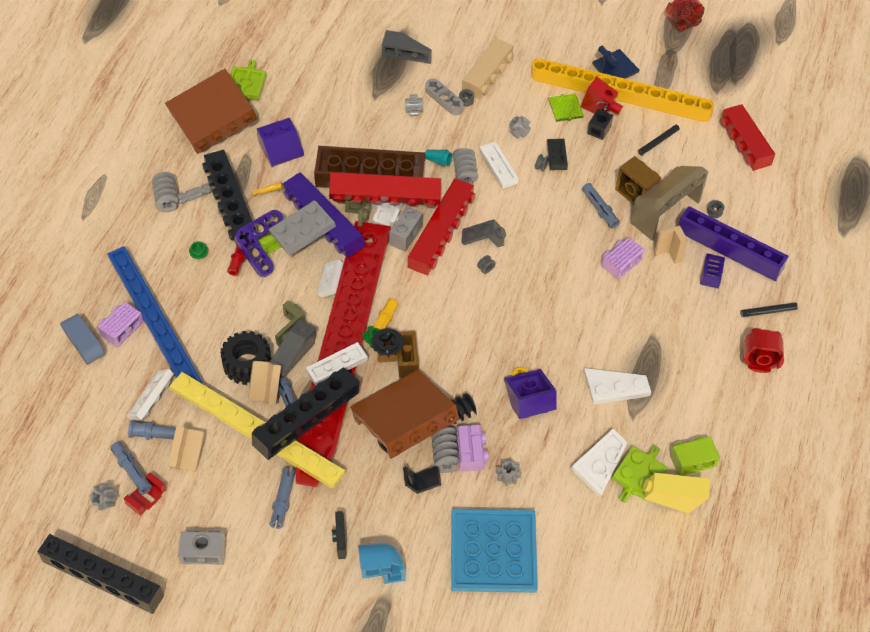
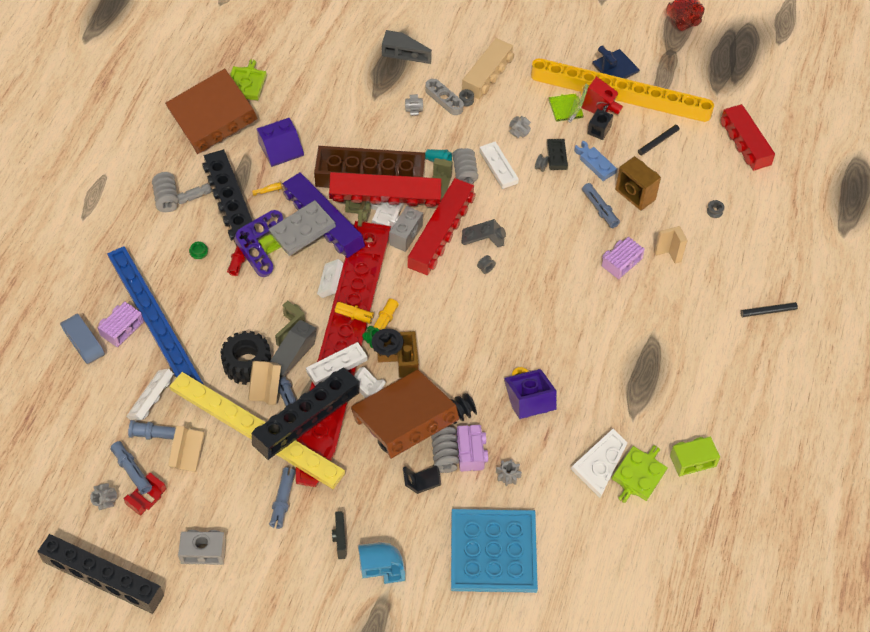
(354, 312): none -> yellow axle
(368, 383): none -> white bracket
(443, 170): none -> olive bracket
(578, 102): none -> clear piece
(595, 161): none -> medium blue plate
(615, 386): white wing -> none
(665, 194): dark tan windscreen -> none
(676, 491): light yellow slope -> none
(709, 280): dark purple slope -> none
(733, 243): dark purple brick -> none
(763, 350): red brick -> none

